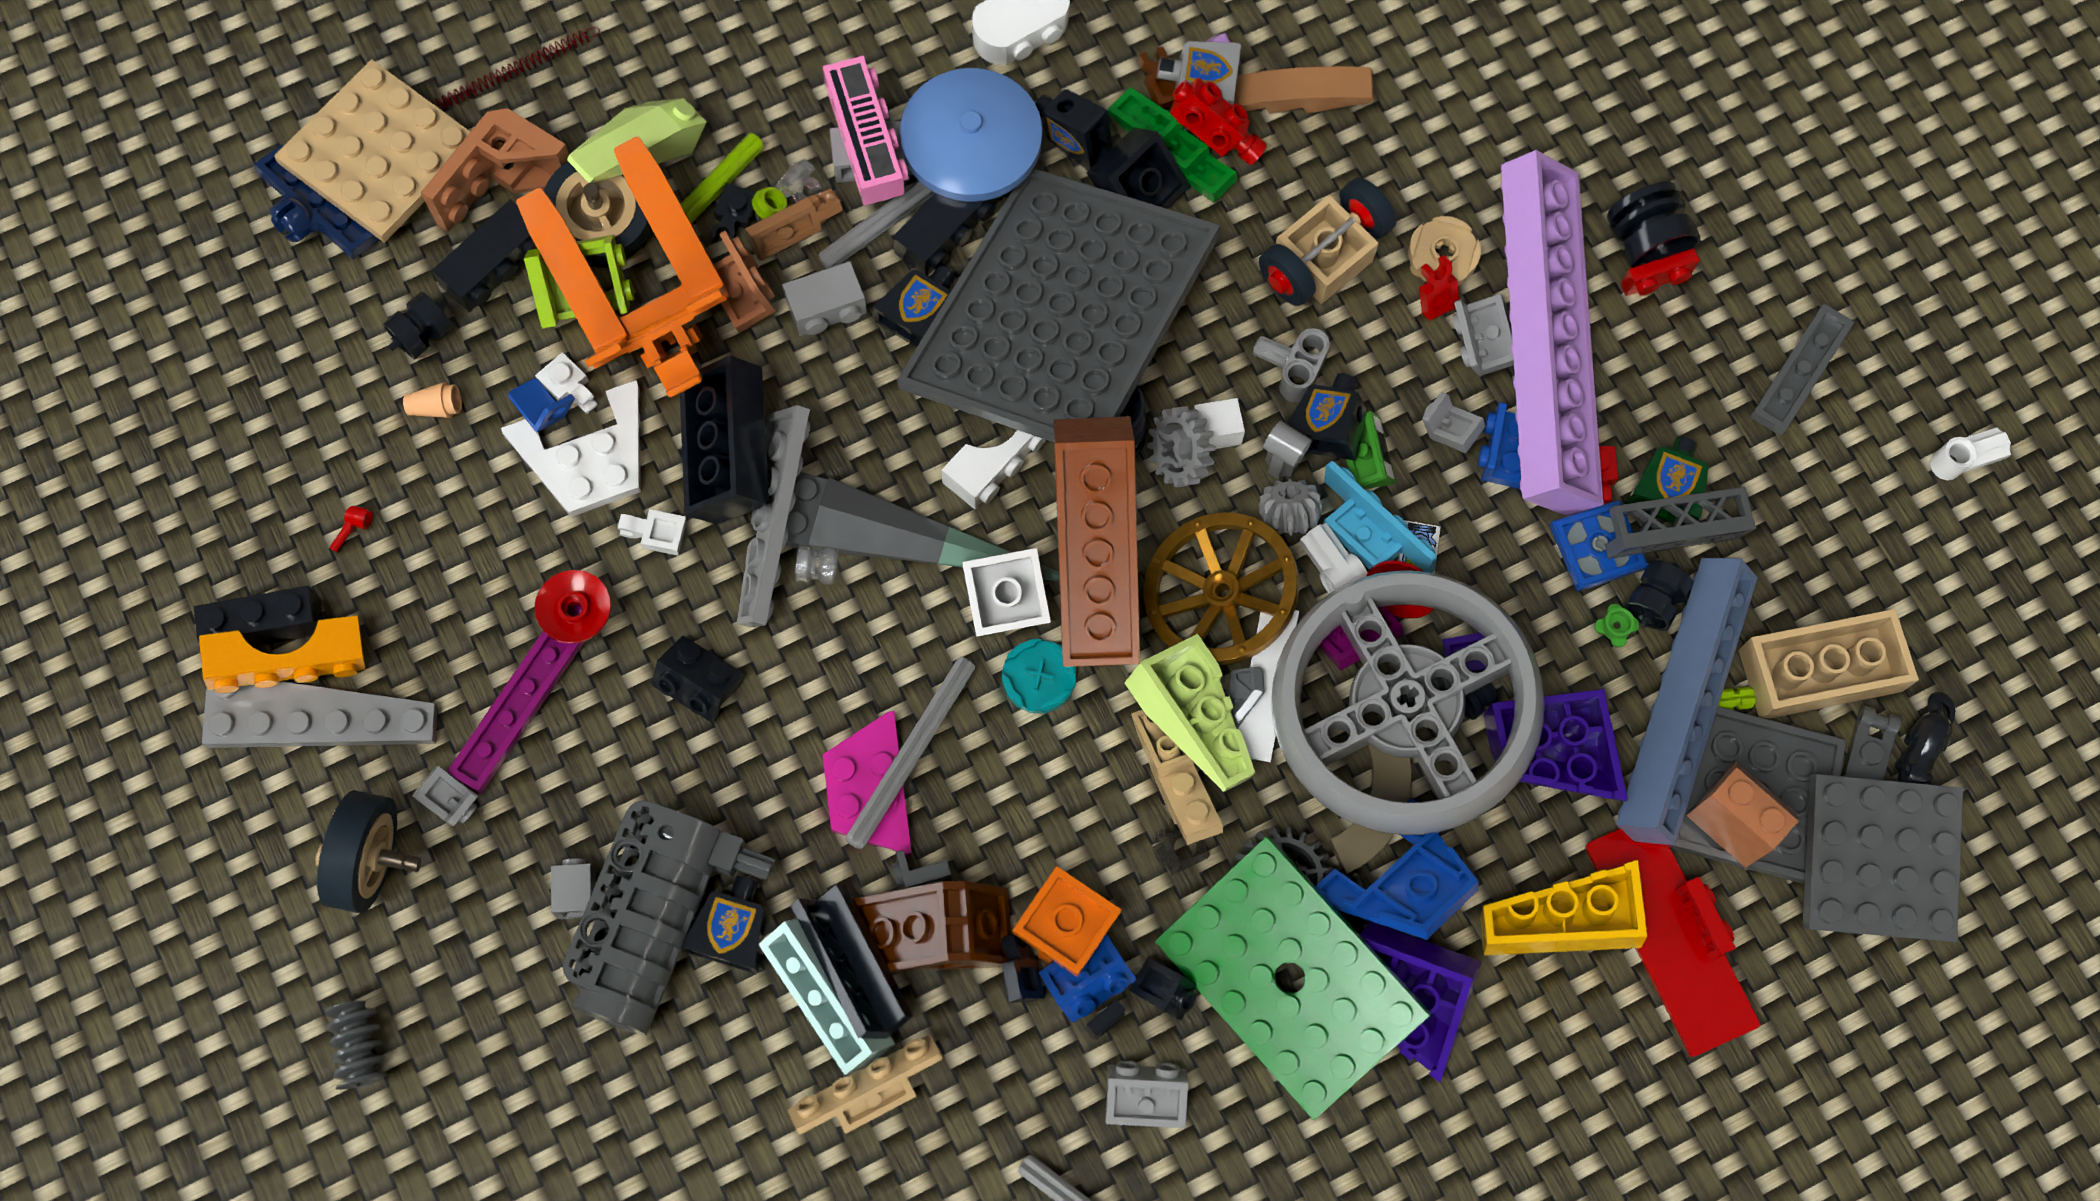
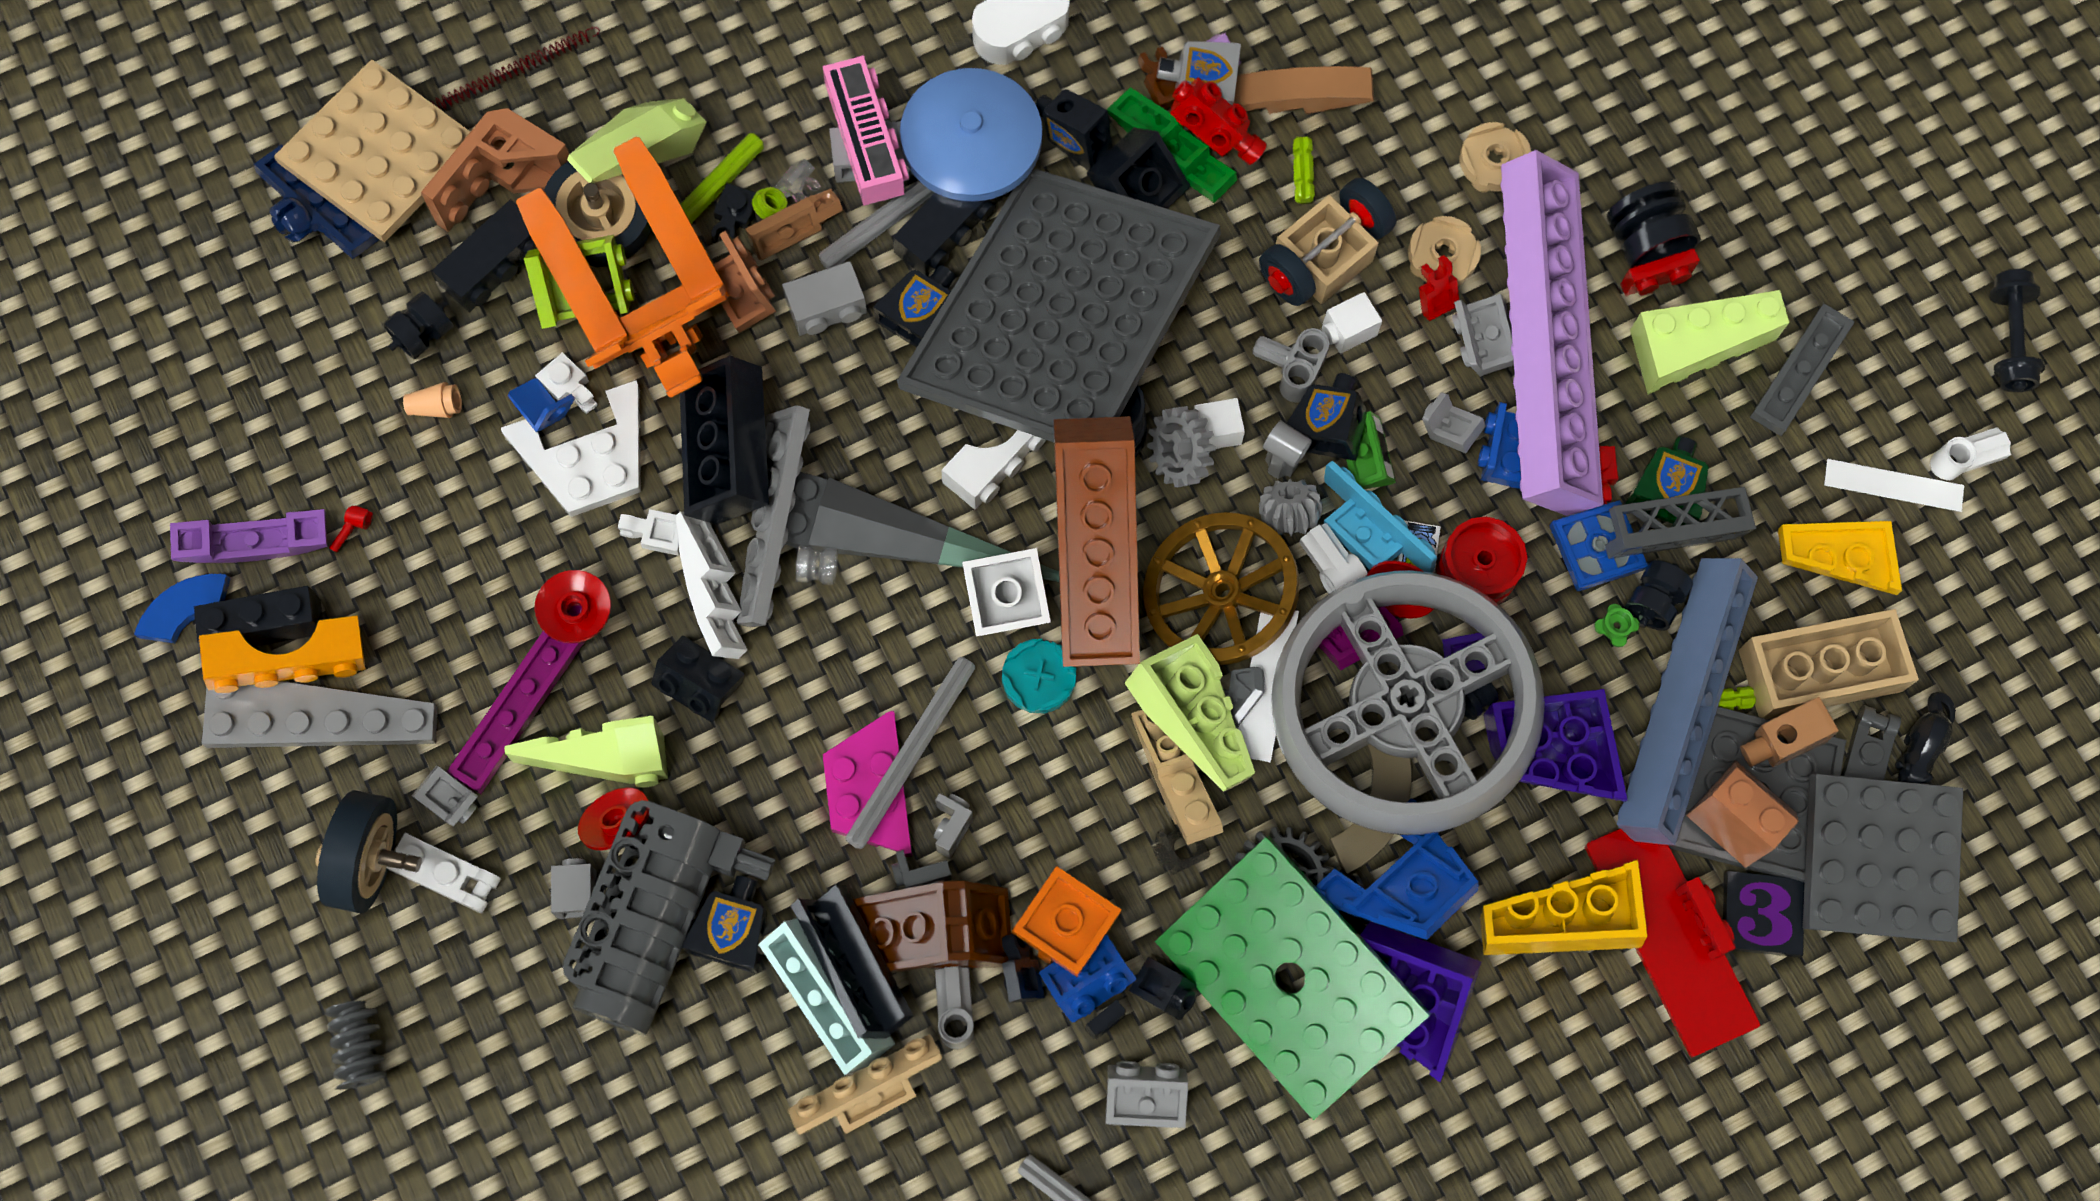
(175, 606): none -> blue tile
(248, 540): none -> medium lavender slope
(446, 874): none -> white plate
(604, 816): none -> red dish
(622, 752): none -> yellowish green wedge
(706, 578): none -> white slope
(952, 831): none -> light grey bracket
(954, 1003): none -> light grey piece
(1303, 170): none -> lime axle
(1351, 323): none -> white brick
(1476, 149): none -> tan plate
(1484, 556): none -> red wheel
(1701, 335): none -> yellowish green wedge
(1764, 913): none -> tile
(1801, 728): none -> medium nougat torso
(1845, 551): none -> yellow wing
(1894, 485): none -> white sticker
(2014, 289): none -> black piece

